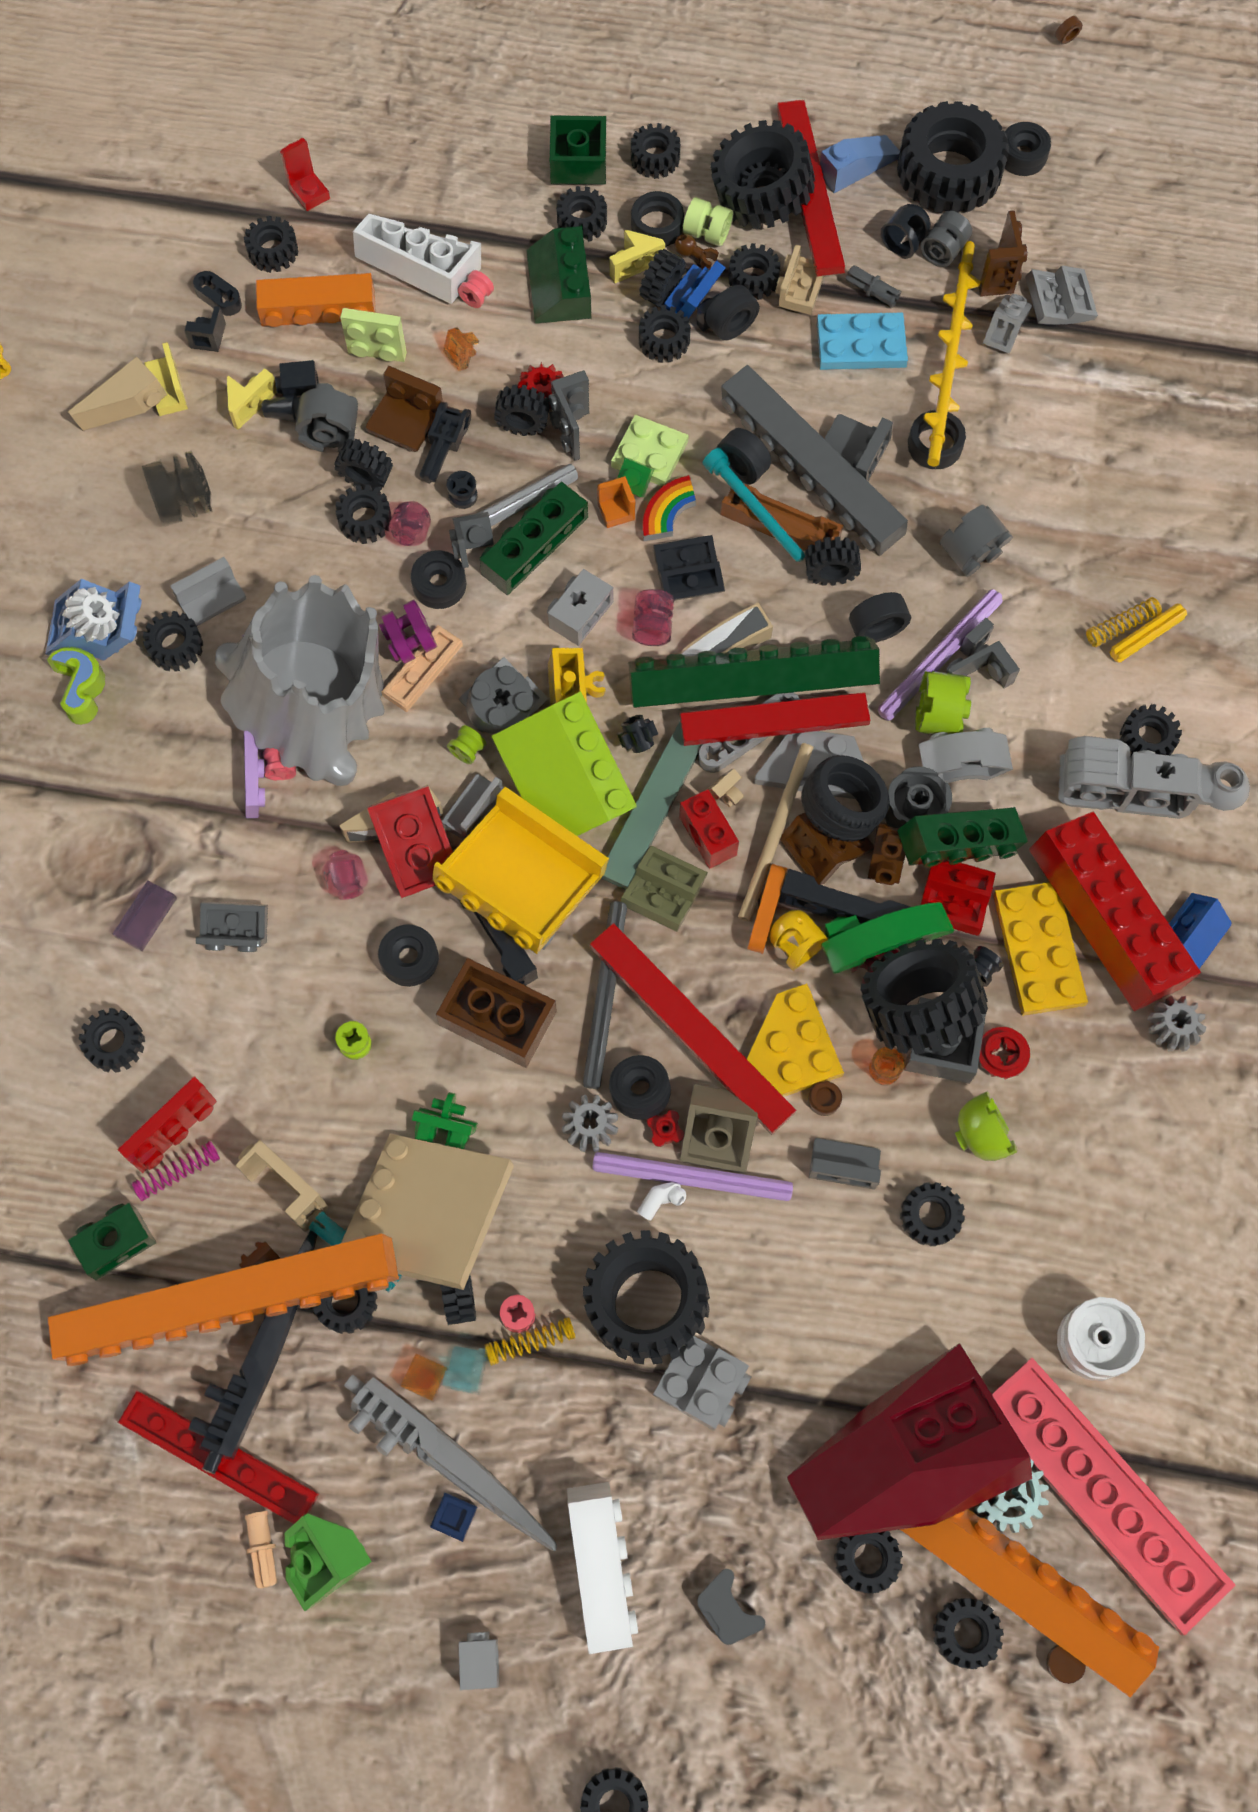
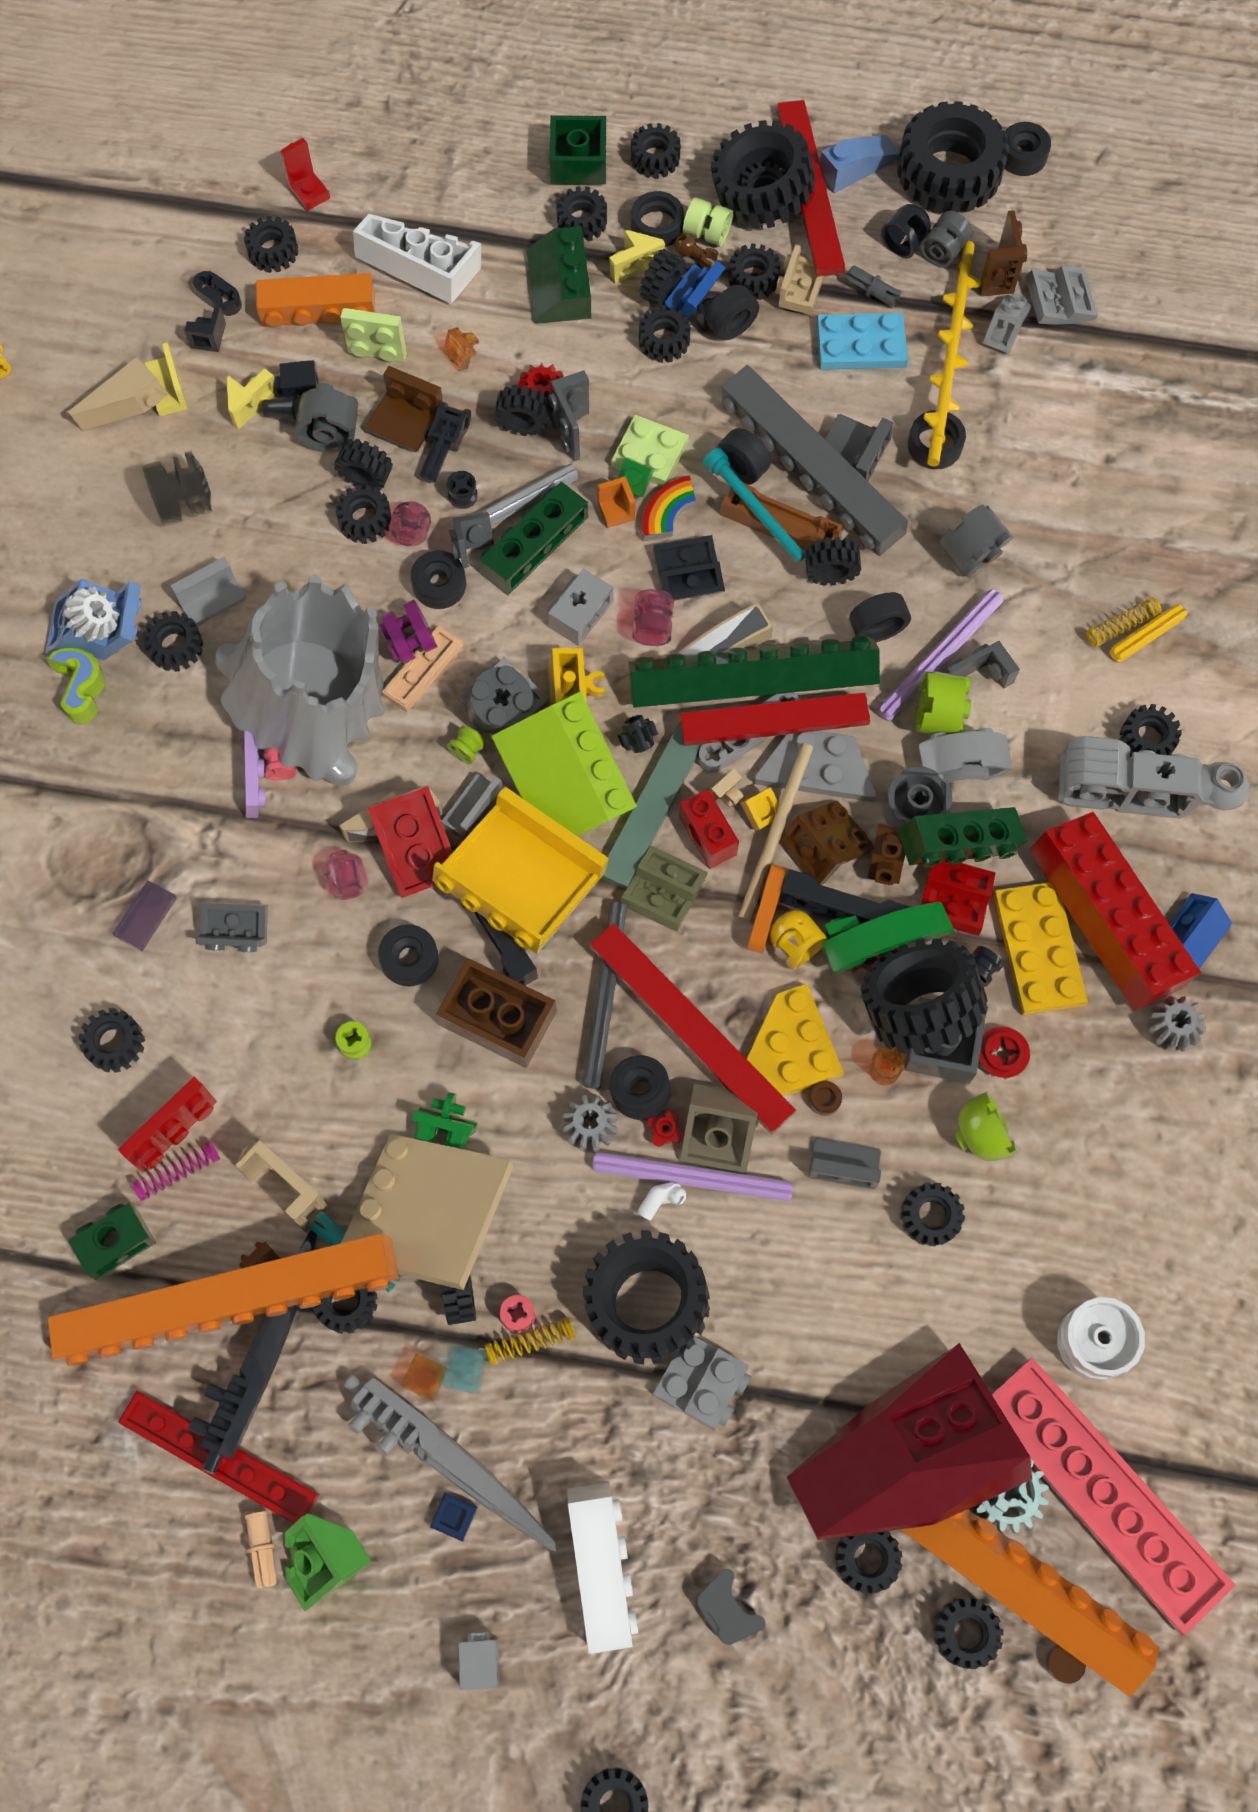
(475, 289): coral wheel -> none
(761, 808): none -> yellow plate
(830, 815): black tyre -> none
(977, 637): dark grey tile -> none
(1068, 30): reddish brown tile -> none

